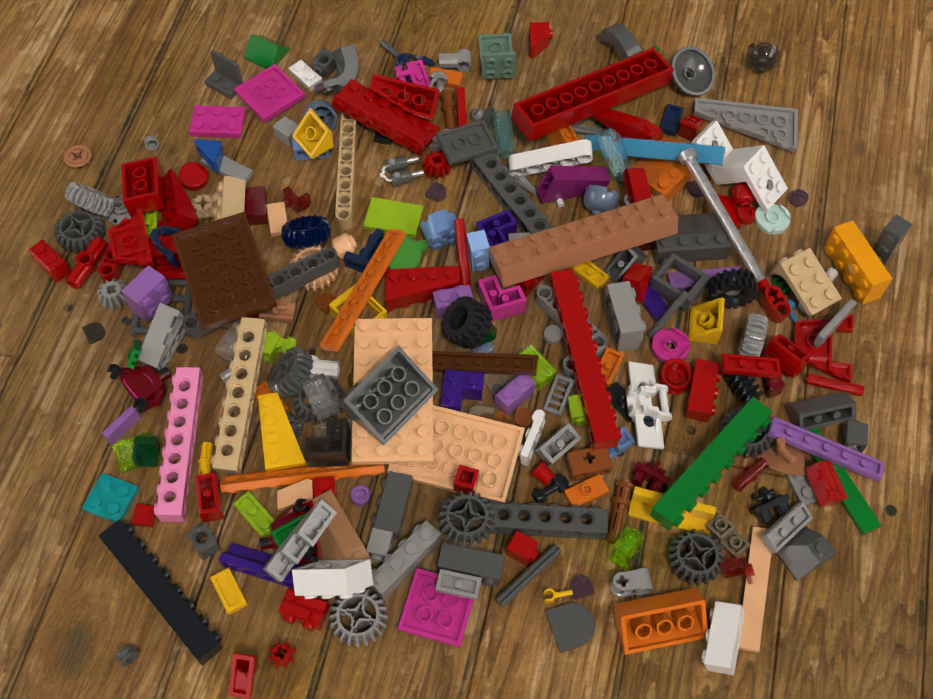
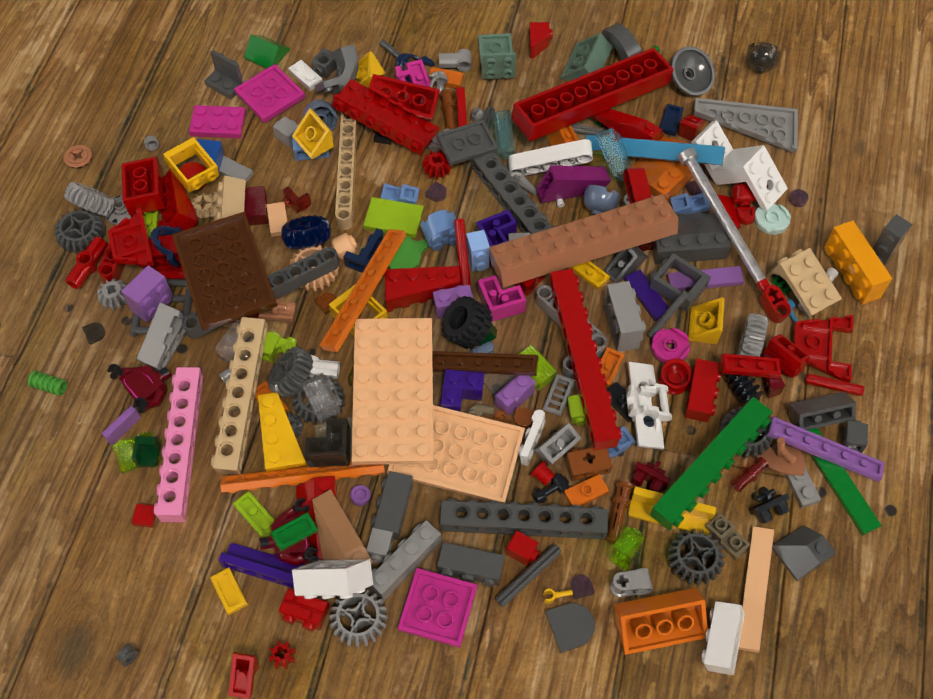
(47, 383): none -> bright green piece
(49, 261): red brick -> none
(110, 498): teal plate -> none
(133, 353): green tile -> none
(161, 592): black brick -> none
(185, 151): none -> yellow window
(205, 458): yellow axle -> none
(207, 548): dark grey brick -> none
(209, 497): red brick -> none
(287, 496): light nougat tile -> none
(299, 540): light grey slope -> none
(367, 67): none -> yellow slope
(388, 395): dark grey slope -> none
(404, 176): dark grey piece -> none
(405, 194): none -> medium blue slope
(458, 584): light grey plate -> none
(459, 518): dark grey gear -> none
(466, 479): red brick -> none
(553, 334): light grey tile -> none
(587, 57): none -> sand green slope
(639, 278): red slope -> none
(689, 204): none -> medium blue slope
(734, 286): black bush -> none
(735, 567): clear red bracket -> none
(787, 527): light grey tile -> none
(825, 483): red brick -> none
(834, 323): light grey tile -> none

